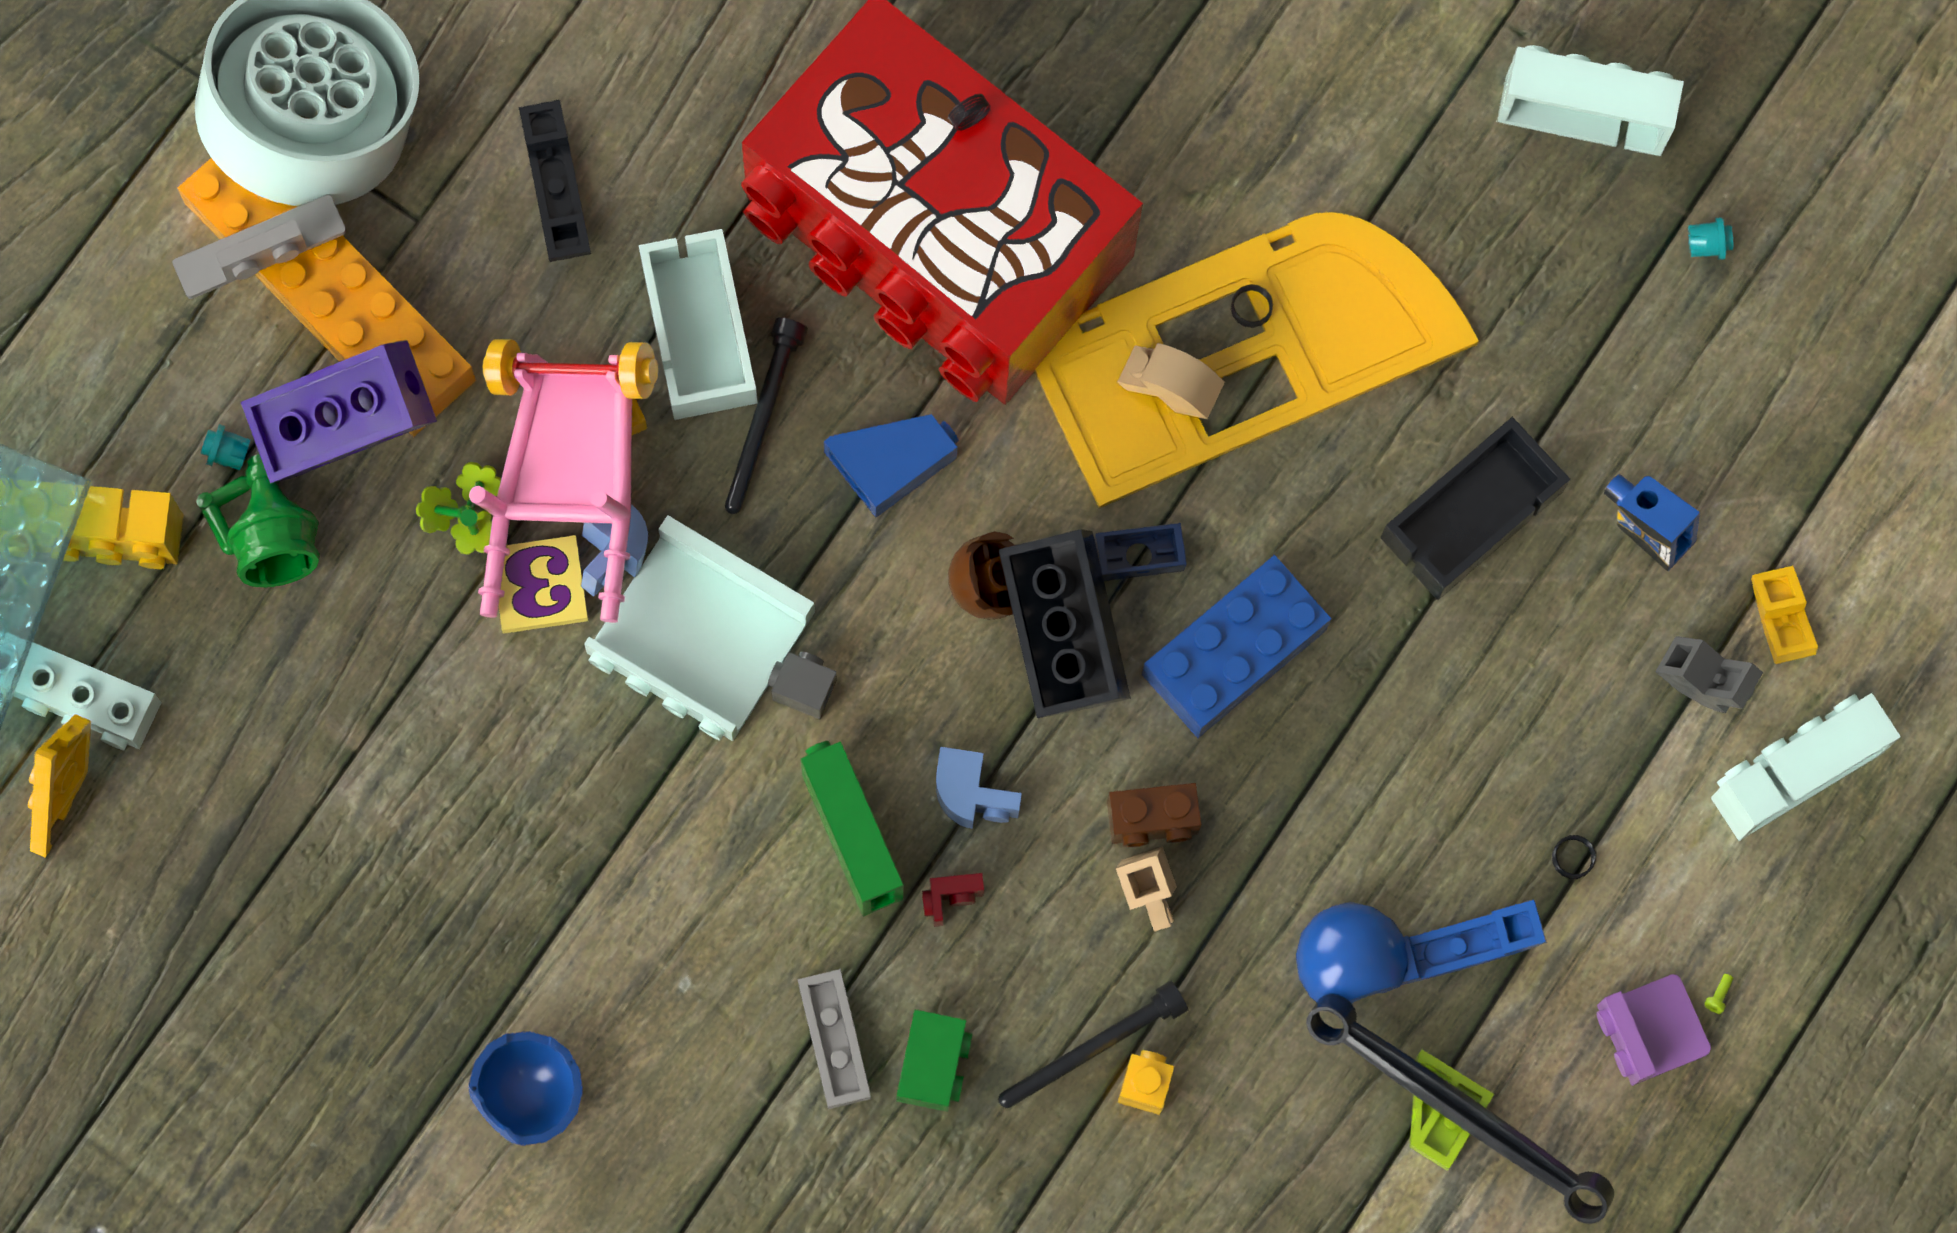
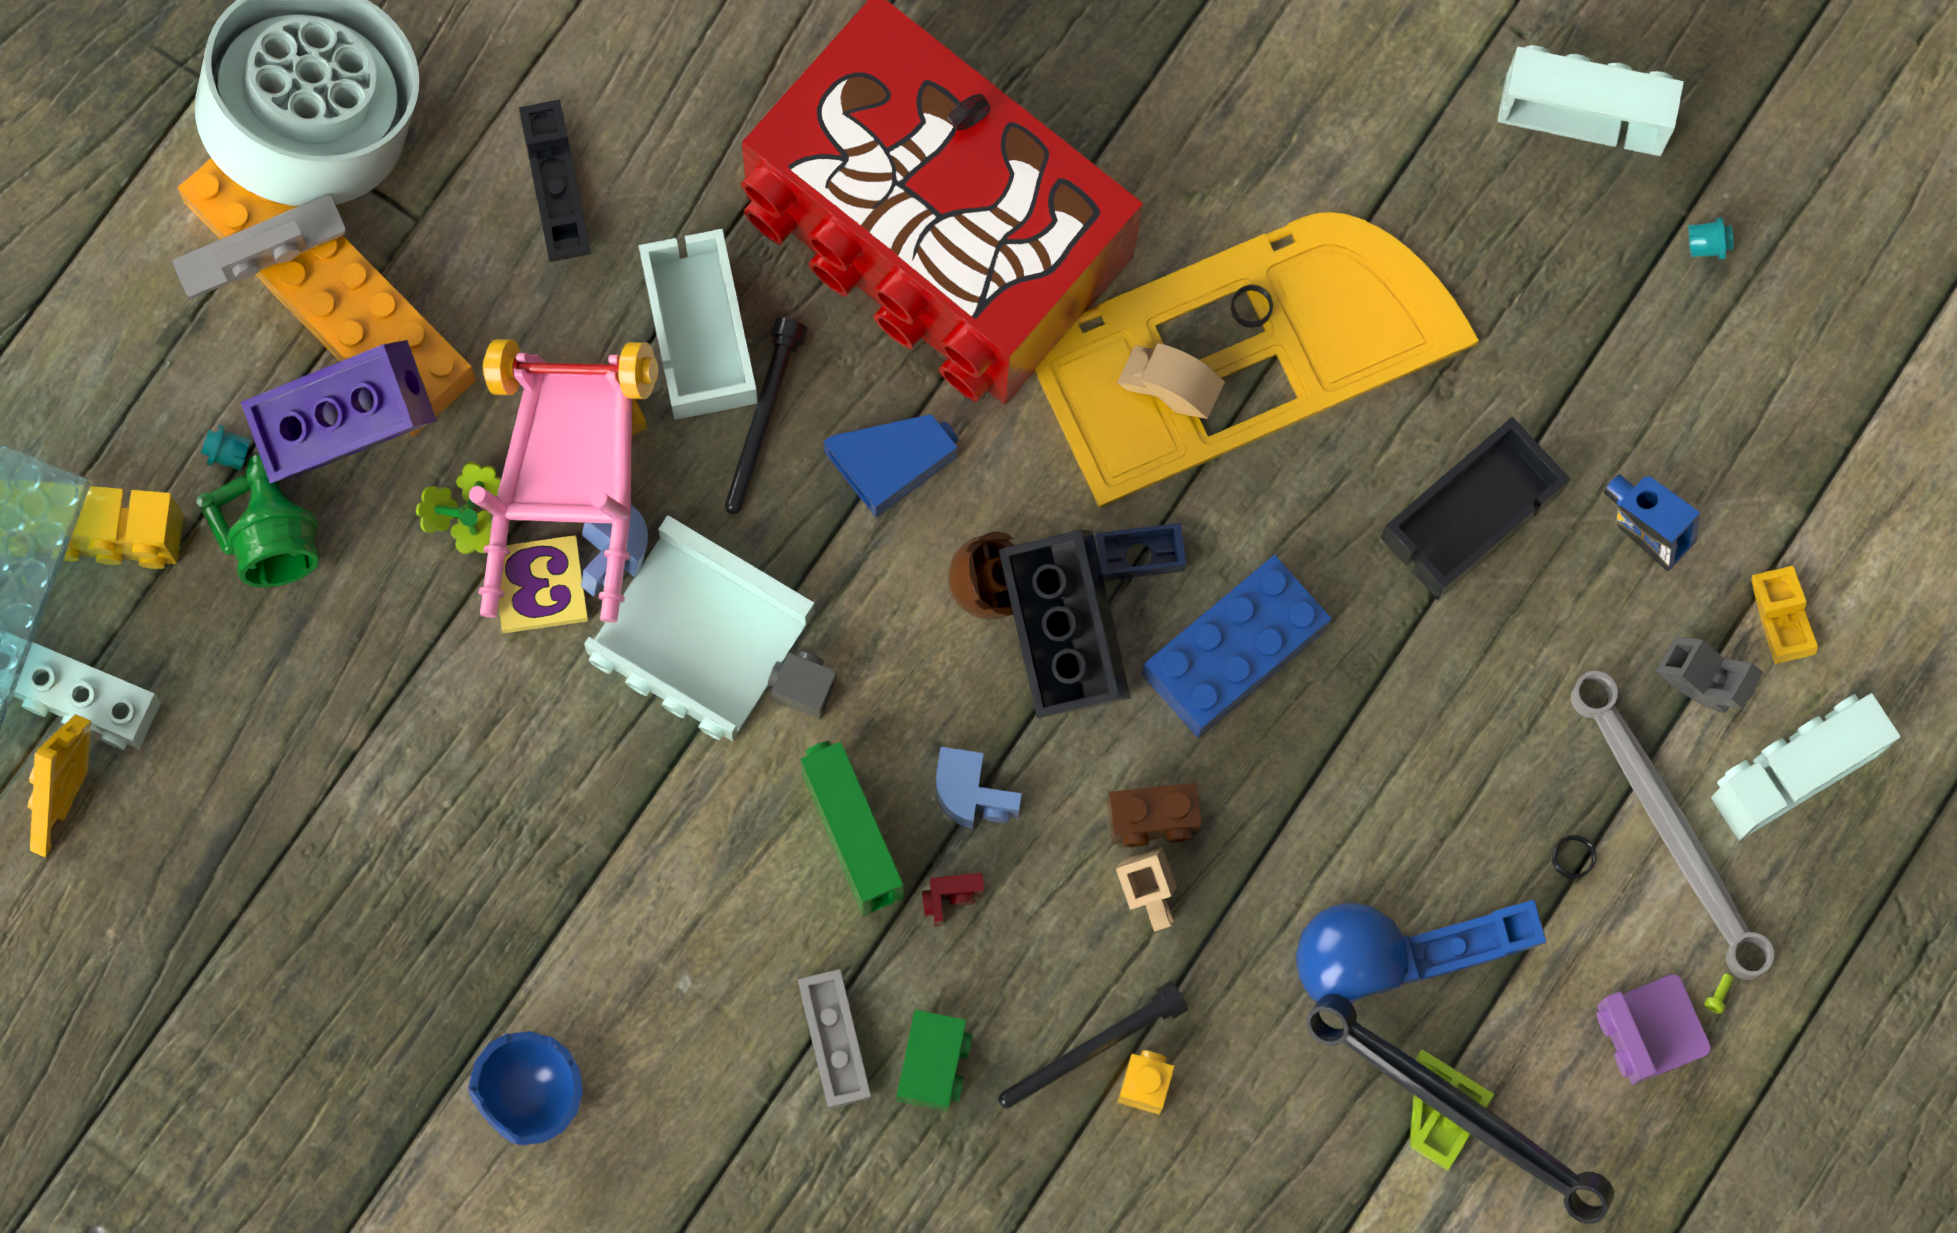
(1672, 825): none -> light grey piece

